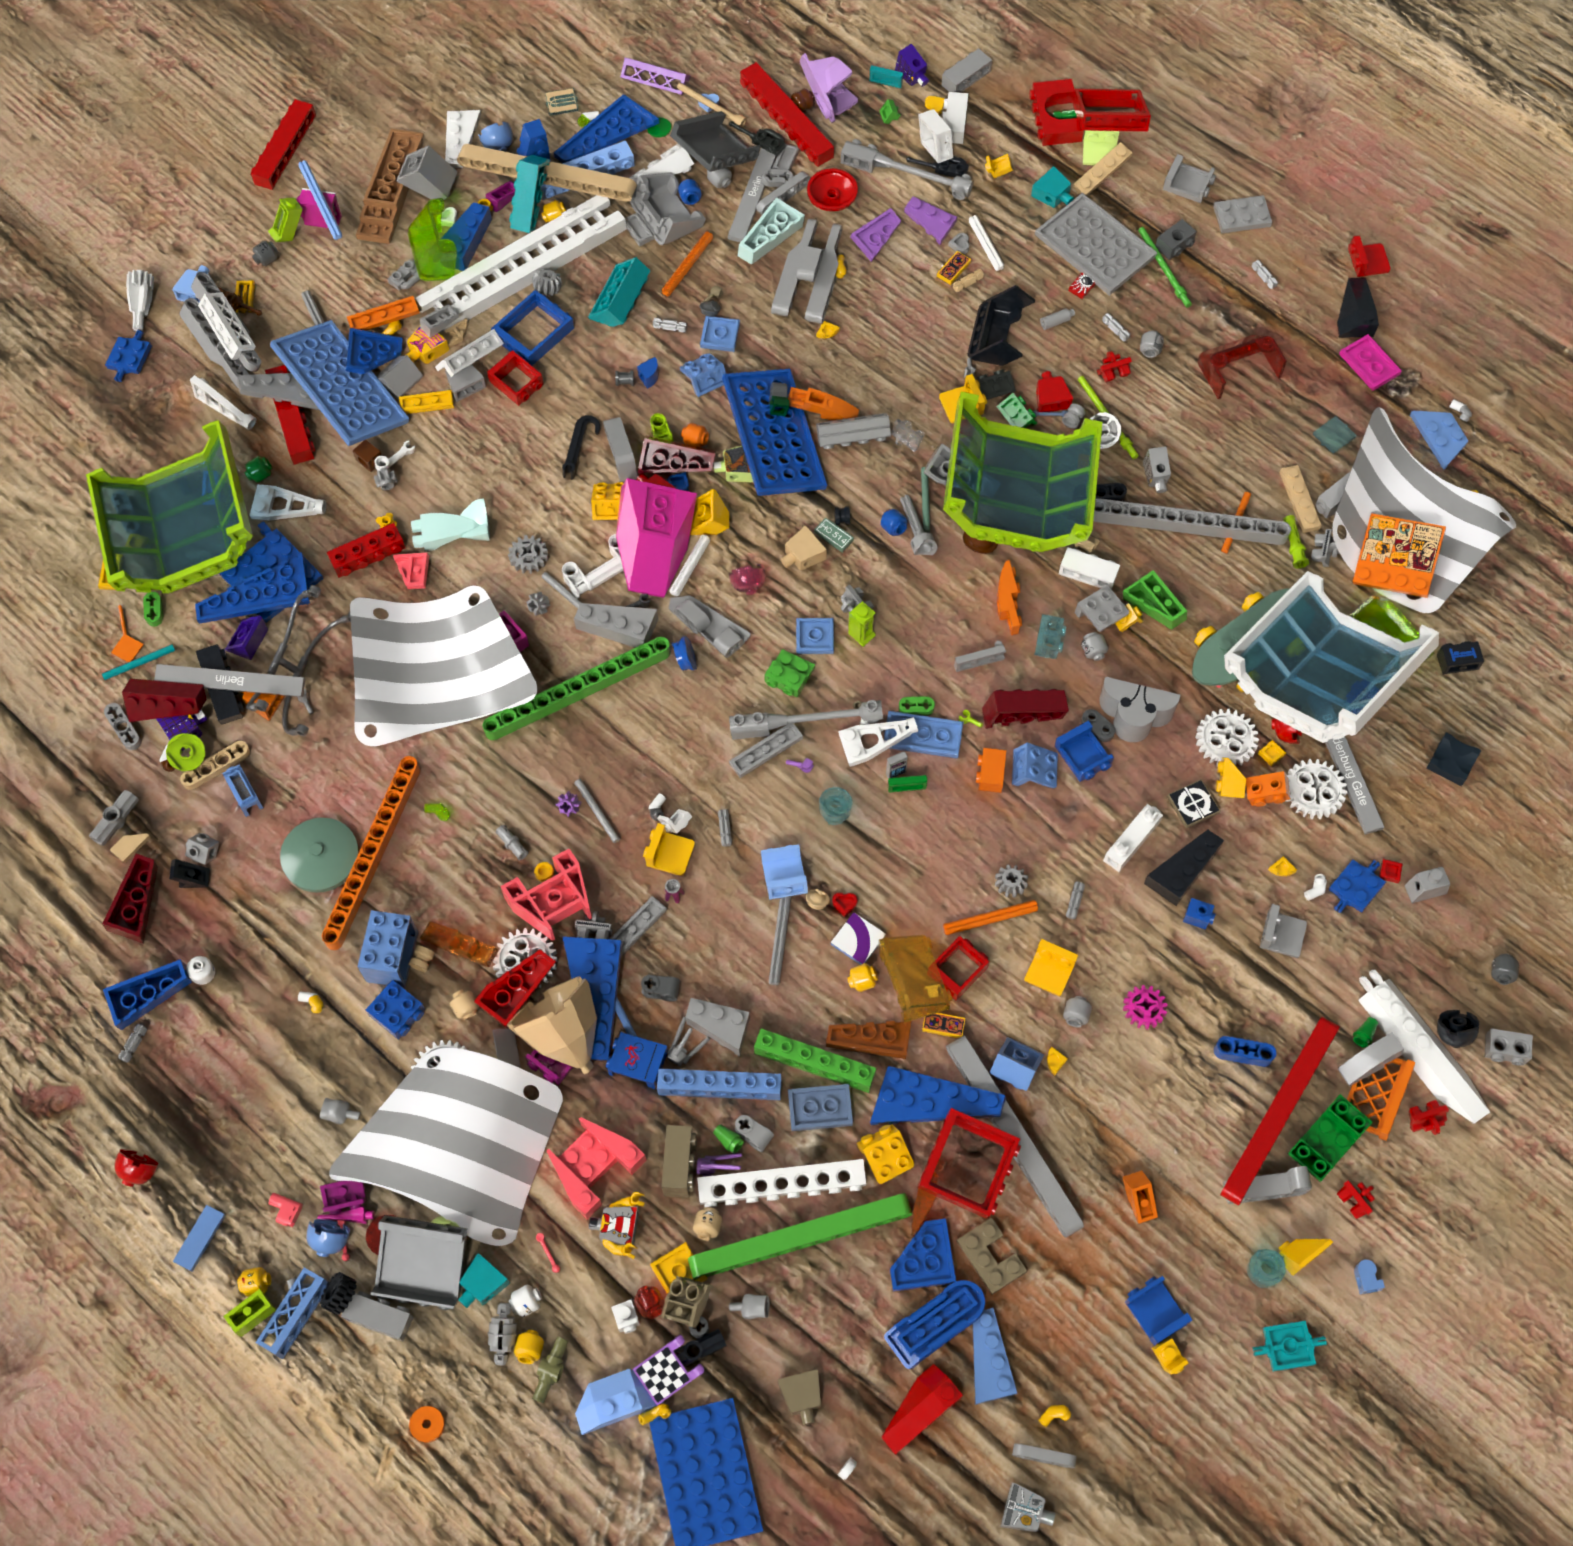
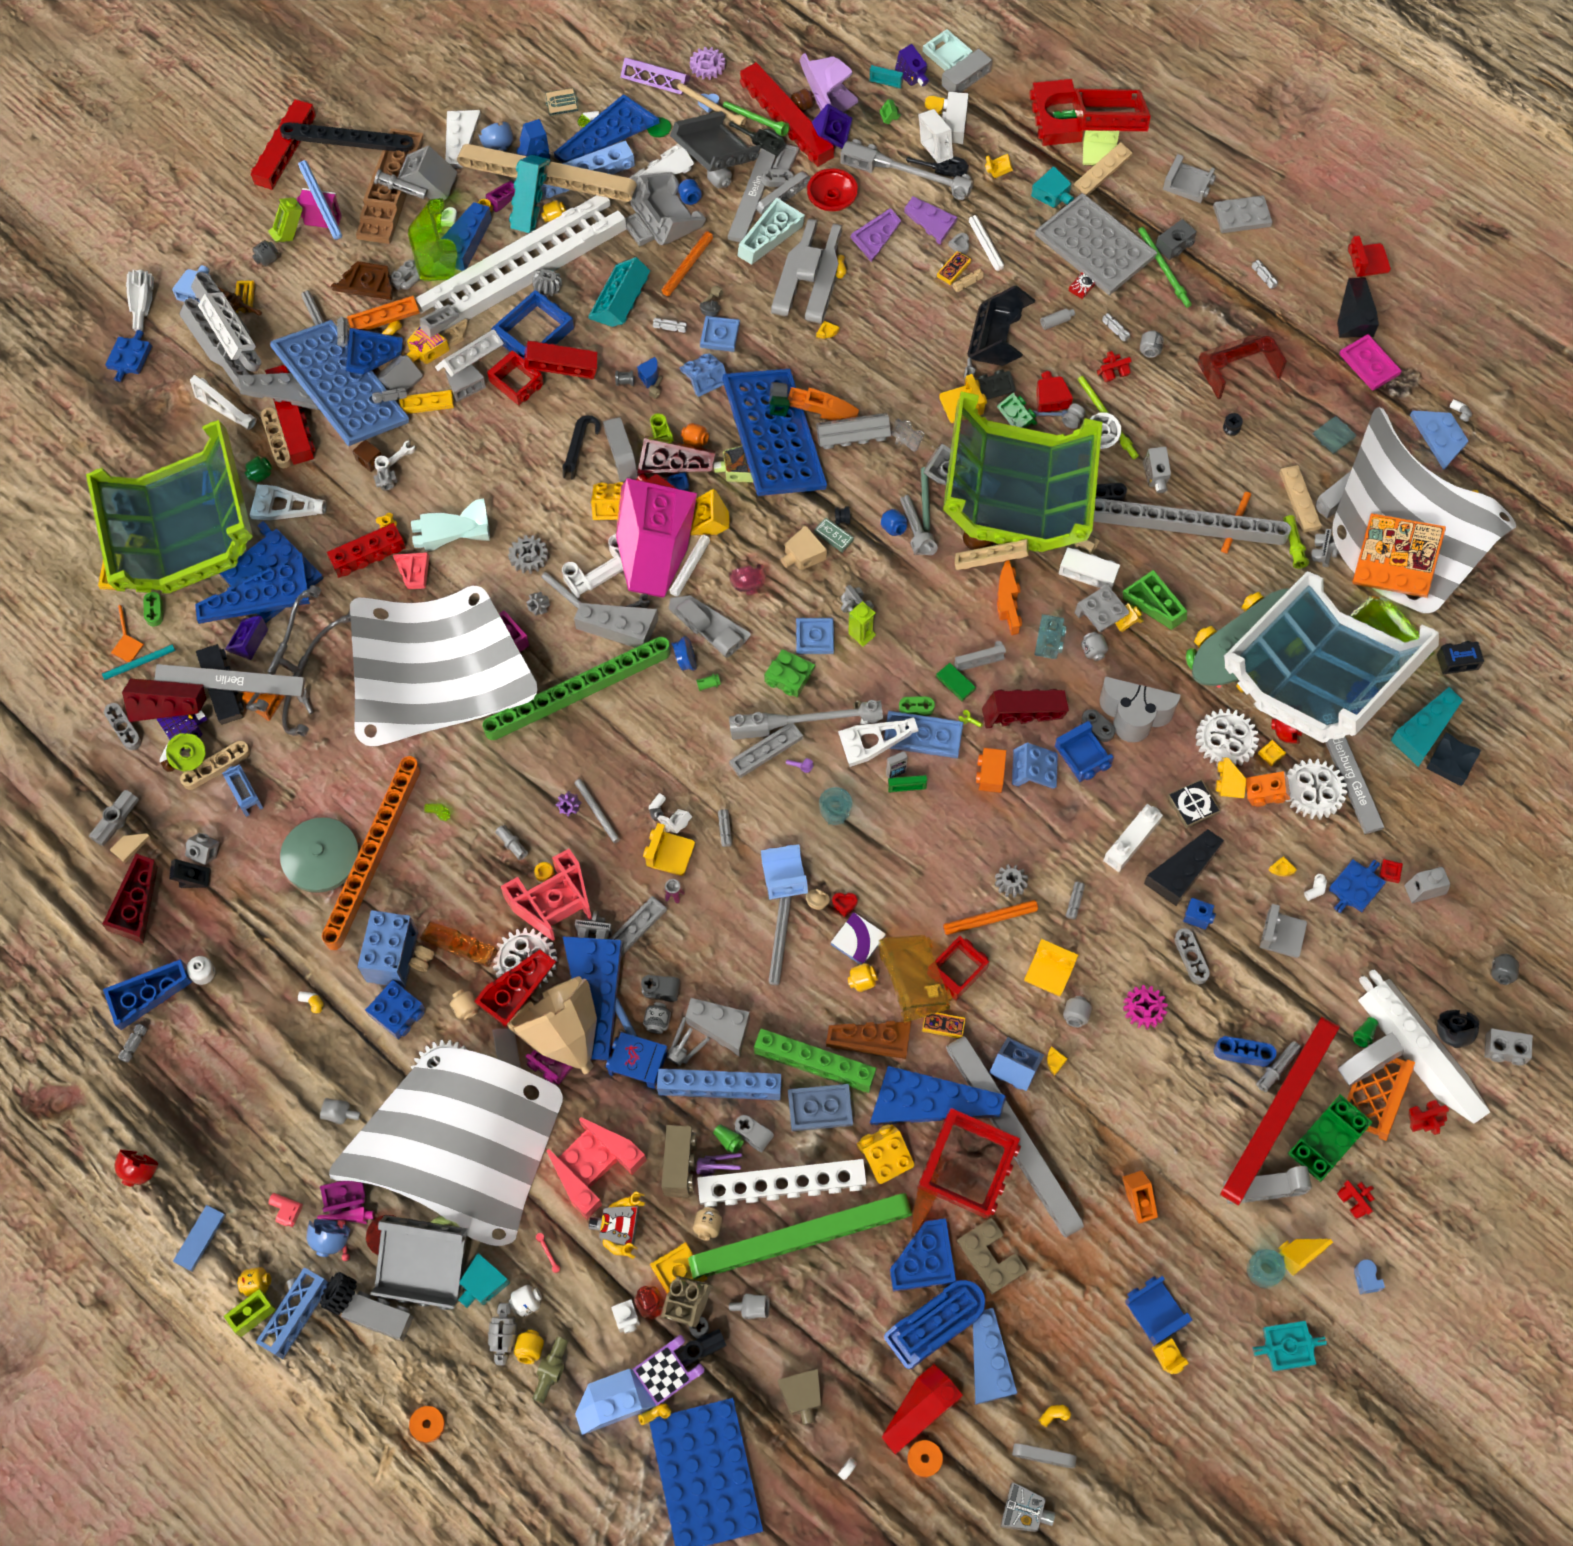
(277, 437): none -> tan beam
(342, 332): none -> light grey axle
(346, 137): none -> black plate
(366, 280): none -> reddish brown wing
(389, 395): none -> light grey axle
(392, 182): none -> light grey pin
(560, 359): none -> red brick
(654, 391): none -> dark tan hand
(657, 1018): none -> head
(707, 63): none -> lavender gear
(708, 682): none -> bright green pin
(780, 127): none -> bright green piece
(833, 125): none -> dark purple slope
(924, 1448): none -> orange piece
(949, 53): none -> light aqua container
(955, 682): none -> green tile
(991, 554): none -> tan plate
(1190, 655): none -> bright green piece
(1202, 967): none -> light grey beam
(1229, 427): none -> black wheel
(1273, 1072): none -> light grey axle
(1424, 728): none -> teal wedge

